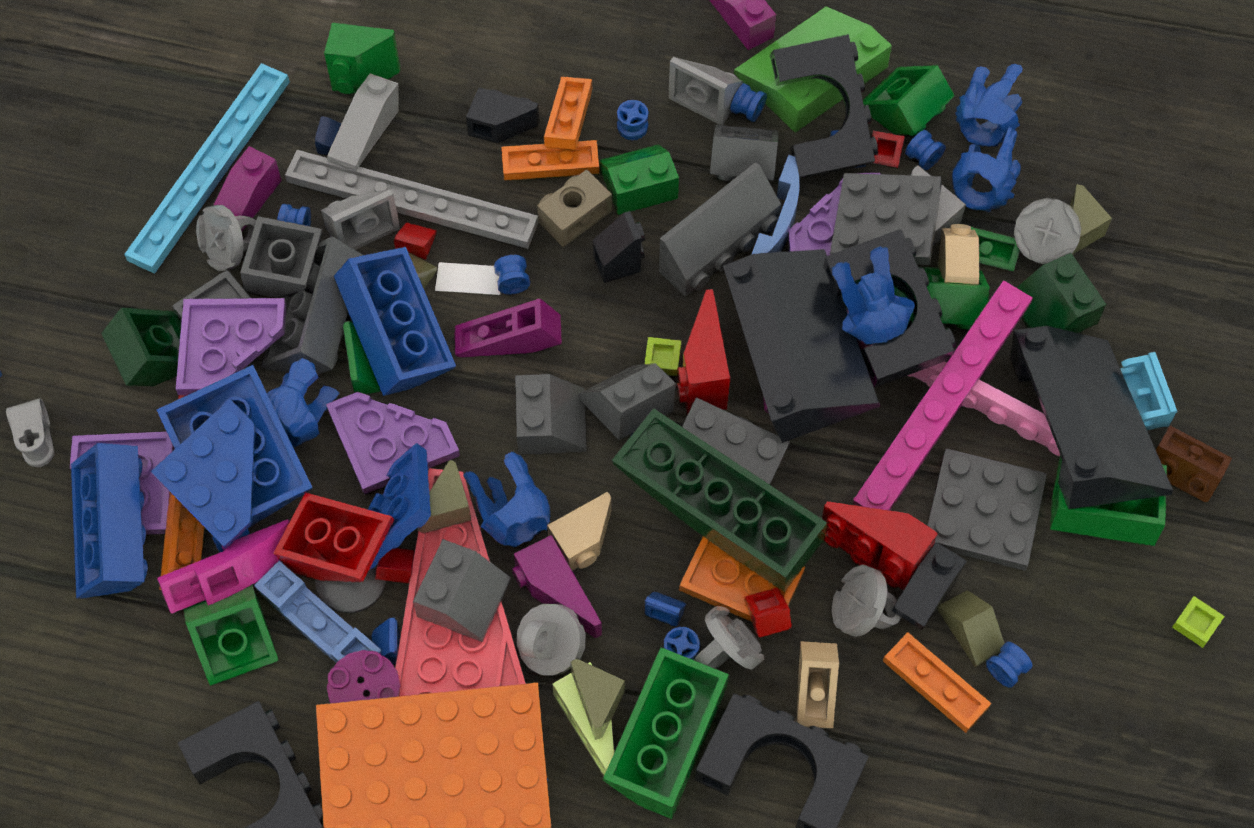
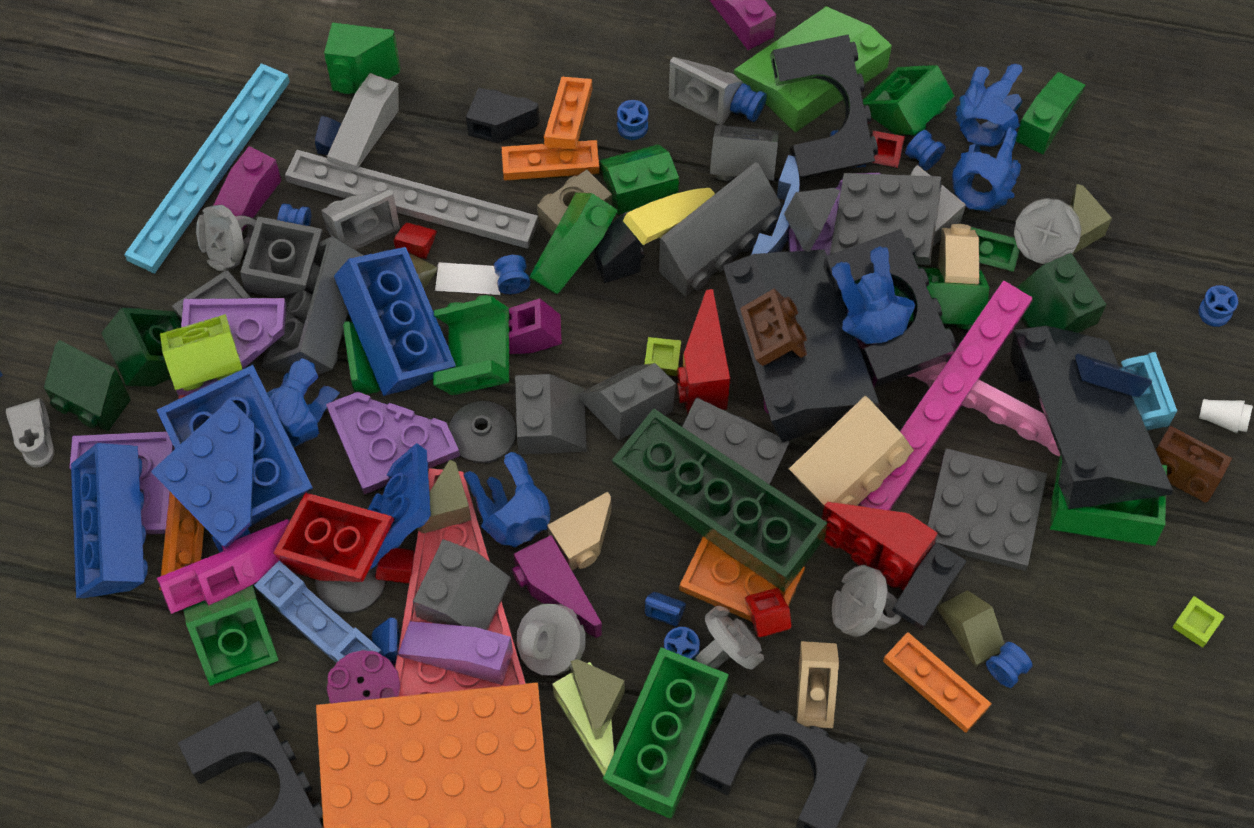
(85, 387): none -> dark green slope
(200, 353): none -> lime slope
(459, 649): none -> medium lavender slope
(477, 345): none -> green panel
(485, 444): none -> dark grey dish
(573, 240): none -> green slope
(663, 214): none -> light yellow slope
(773, 327): none -> reddish brown bracket
(809, 213): none -> dark grey slope
(852, 456): none -> tan slope
(1049, 112): none -> green slope
(1112, 376): none -> dark blue slope
(1217, 297): none -> blue wheel
(1227, 413): none -> white cone

